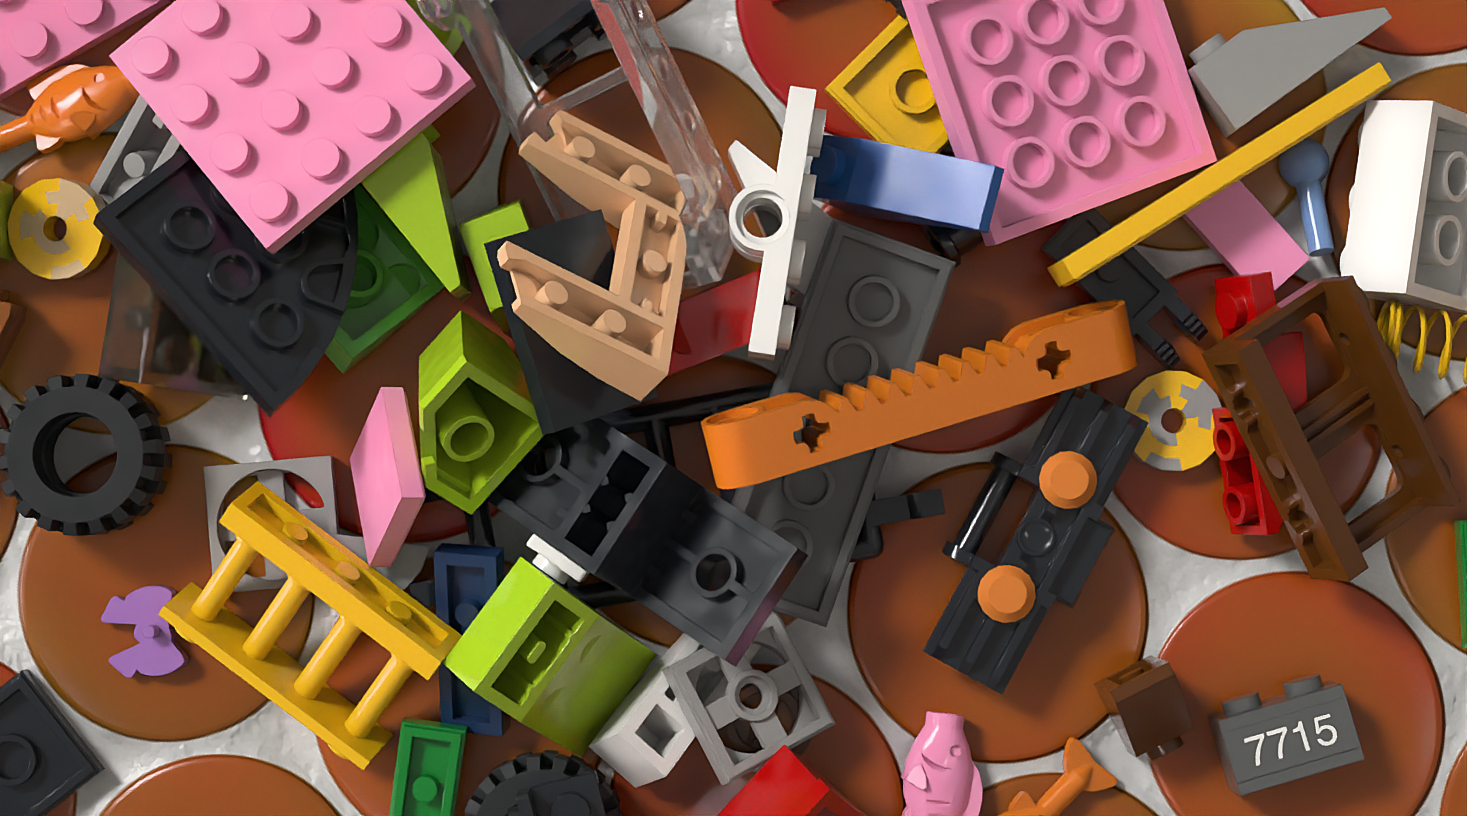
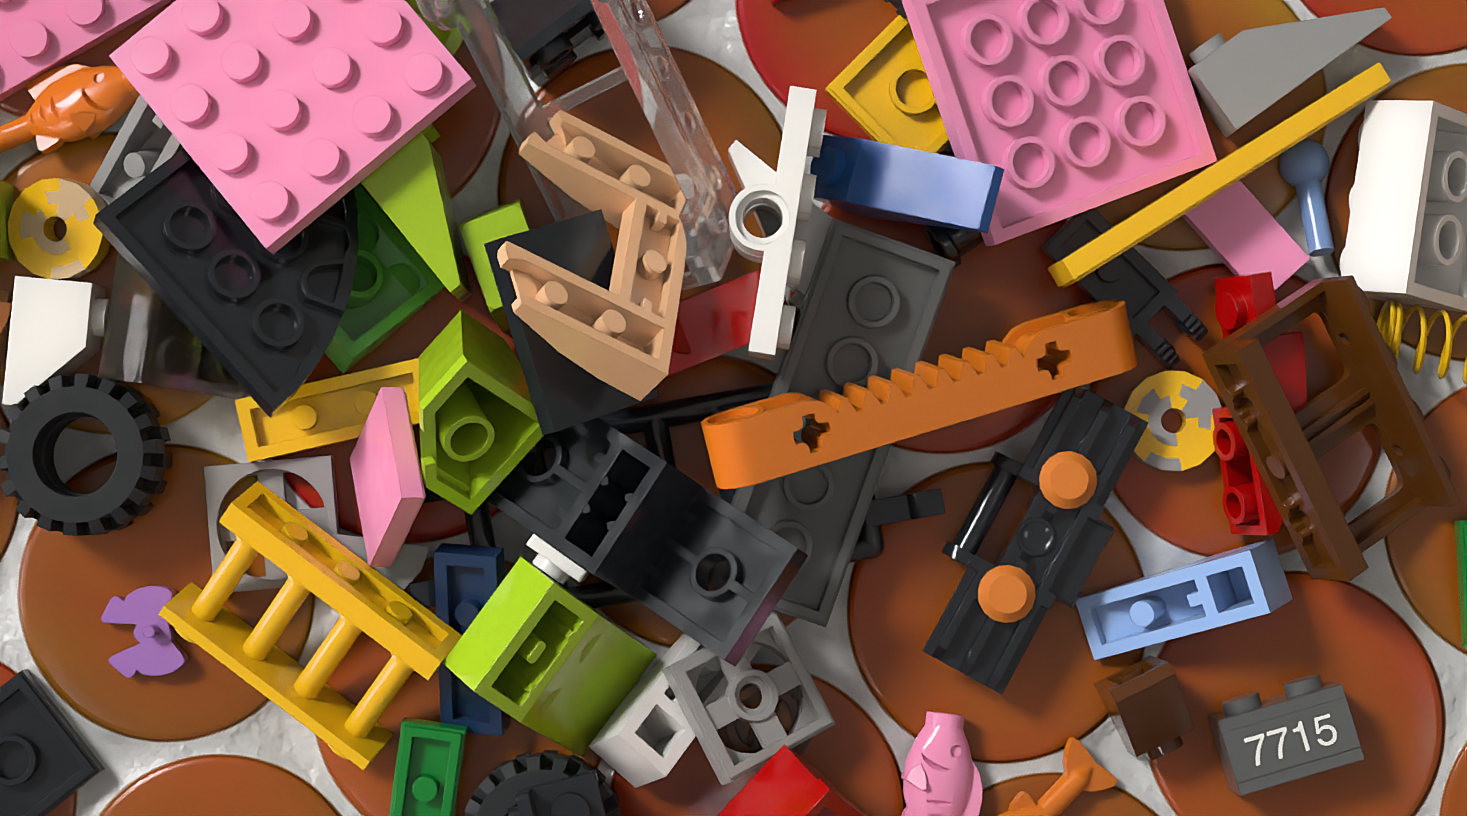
(51, 331): none -> white slope
(323, 411): none -> yellow plate
(1185, 600): none -> light blue slope

